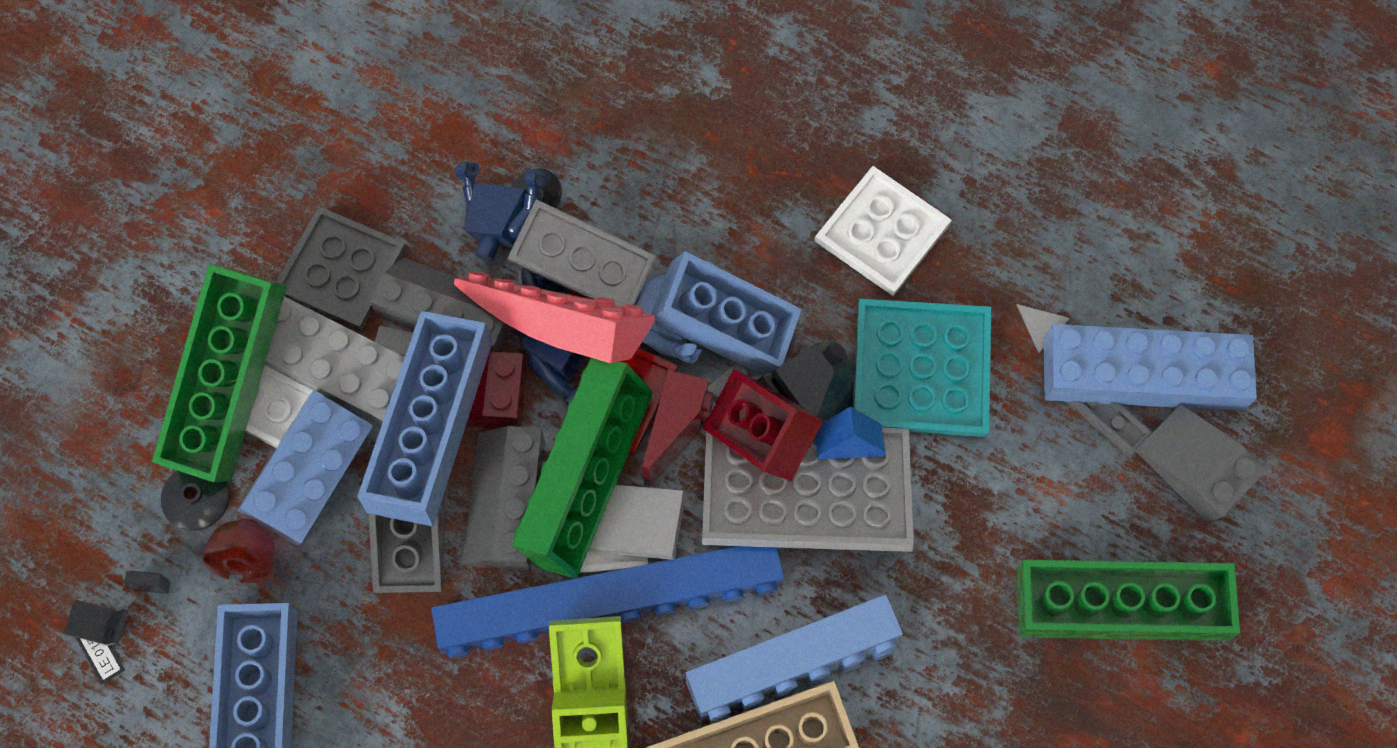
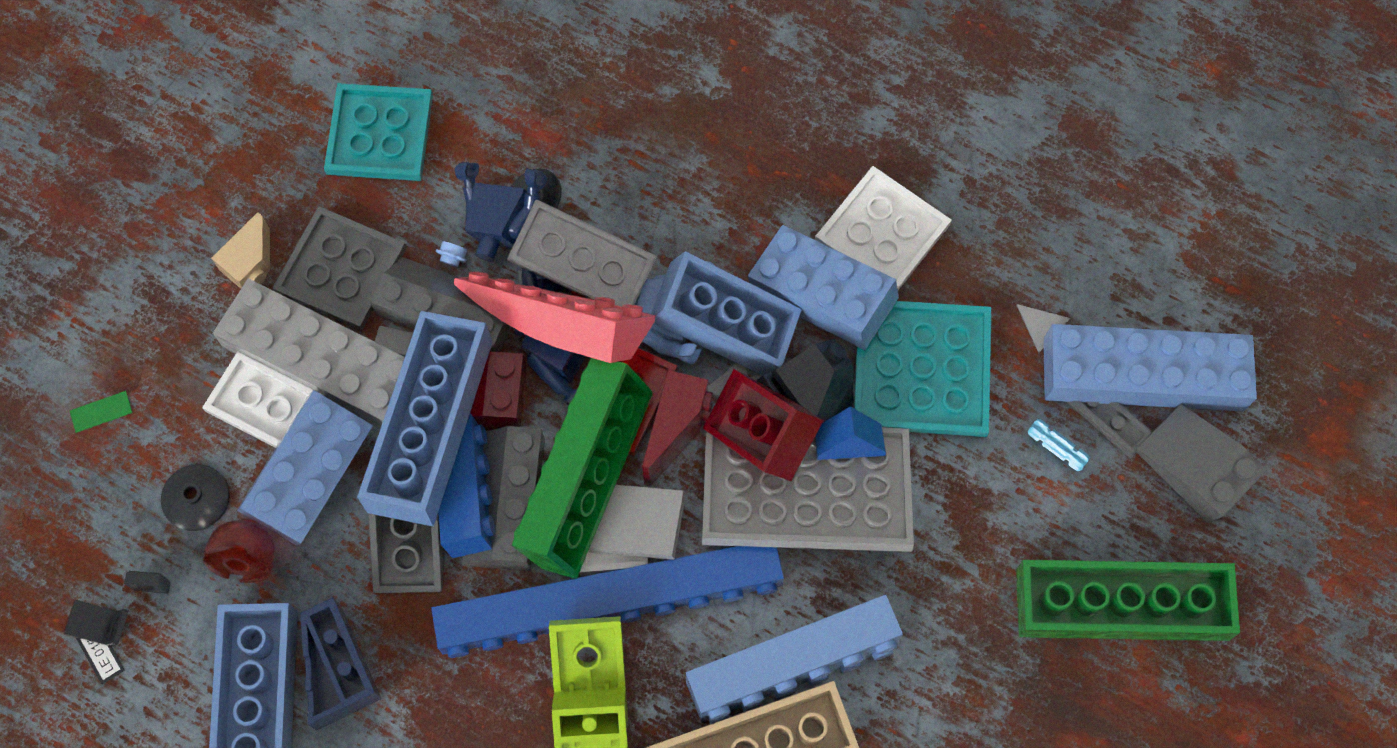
(100, 411): none -> green sticker
(219, 373): green brick -> none
(246, 253): none -> tan slope
(334, 666): none -> dark blue wedge
(378, 132): none -> teal plate
(452, 254): none -> light blue plate
(464, 506): none -> blue brick
(826, 285): none -> medium blue brick
(1058, 445): none -> medium azure axle

